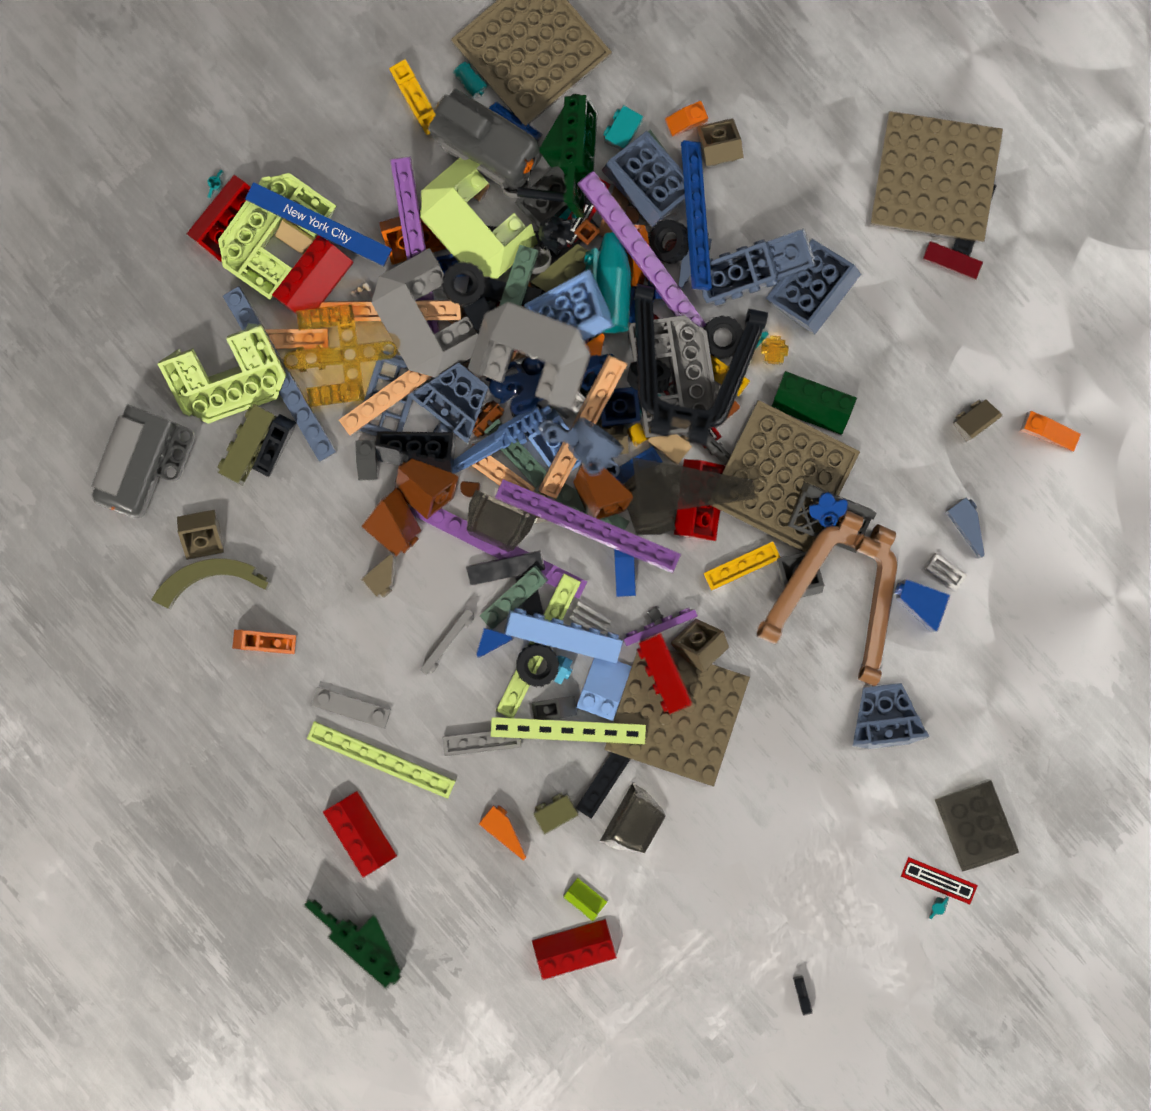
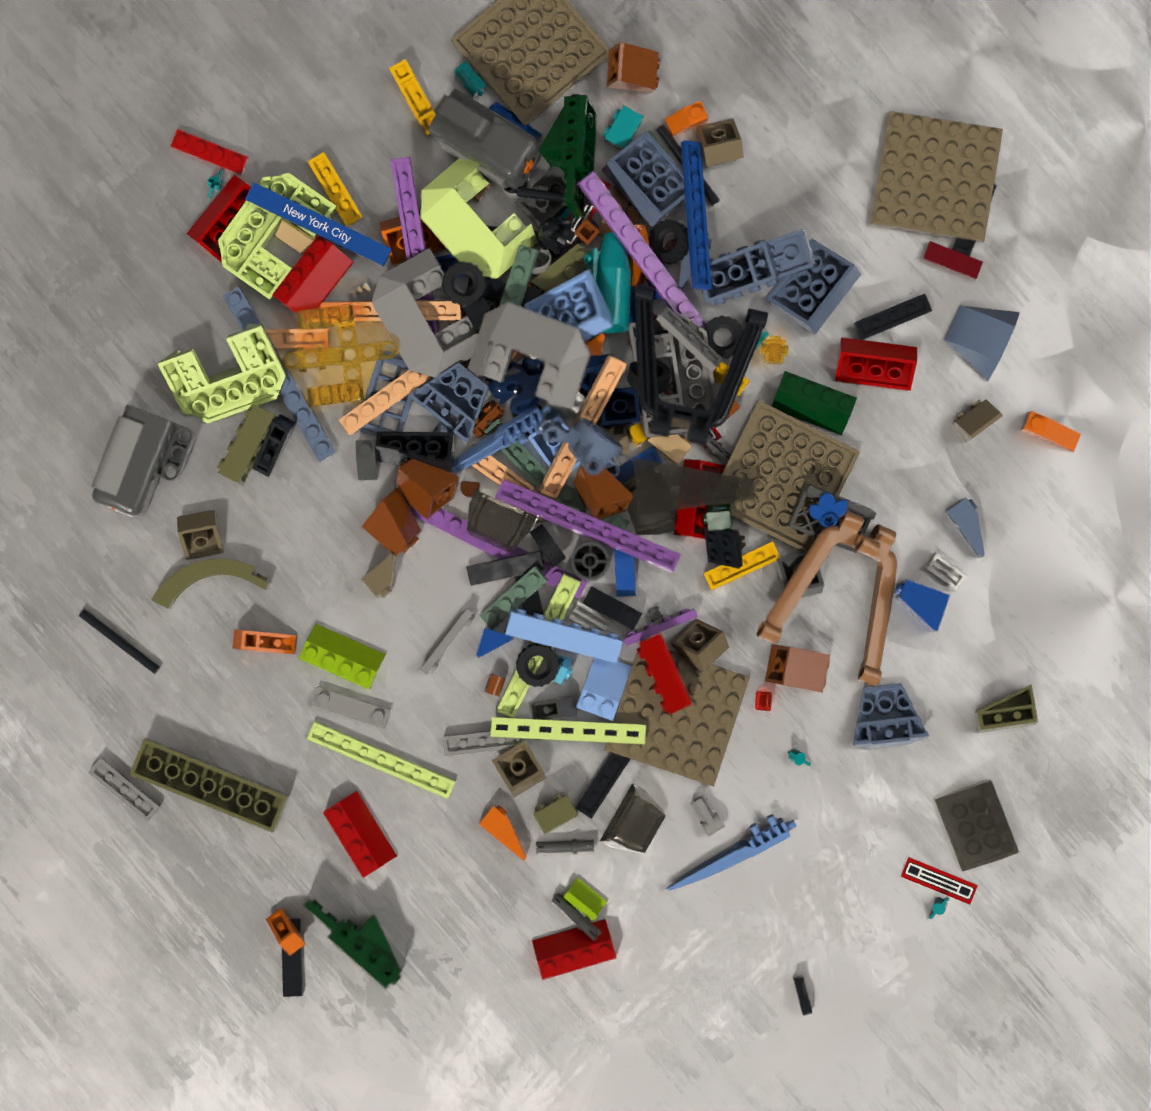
(119, 641): none -> black piece
(124, 789): none -> light grey plate
(209, 152): none -> red plate
(209, 785): none -> olive brick
(285, 931): none -> orange slope
(292, 969): none -> black tile
(335, 189): none -> yellow plate
(342, 656): none -> lime slope
(494, 685): none -> dark orange brick
(519, 769): none -> dark tan slope
(547, 545): none -> black tyre
(565, 846): none -> dark grey pin
(581, 921): none -> dark grey pin
(600, 561): none -> dark grey cylinder
(612, 608): none -> black slope
(632, 68): none -> dark orange slope
(676, 149): none -> black piece
(689, 339): none -> light grey plate
(709, 818): none -> light grey piece
(718, 517): none -> brick
(724, 547): none -> black plate
(740, 852): none -> medium blue piece
(763, 700): none -> clear red slope
(797, 668): none -> dark orange slope
(797, 757): none -> teal piece
(876, 364): none -> red slope
(893, 317): none -> black plate
(981, 336): none -> sand blue wedge
(1008, 713): none -> olive wedge

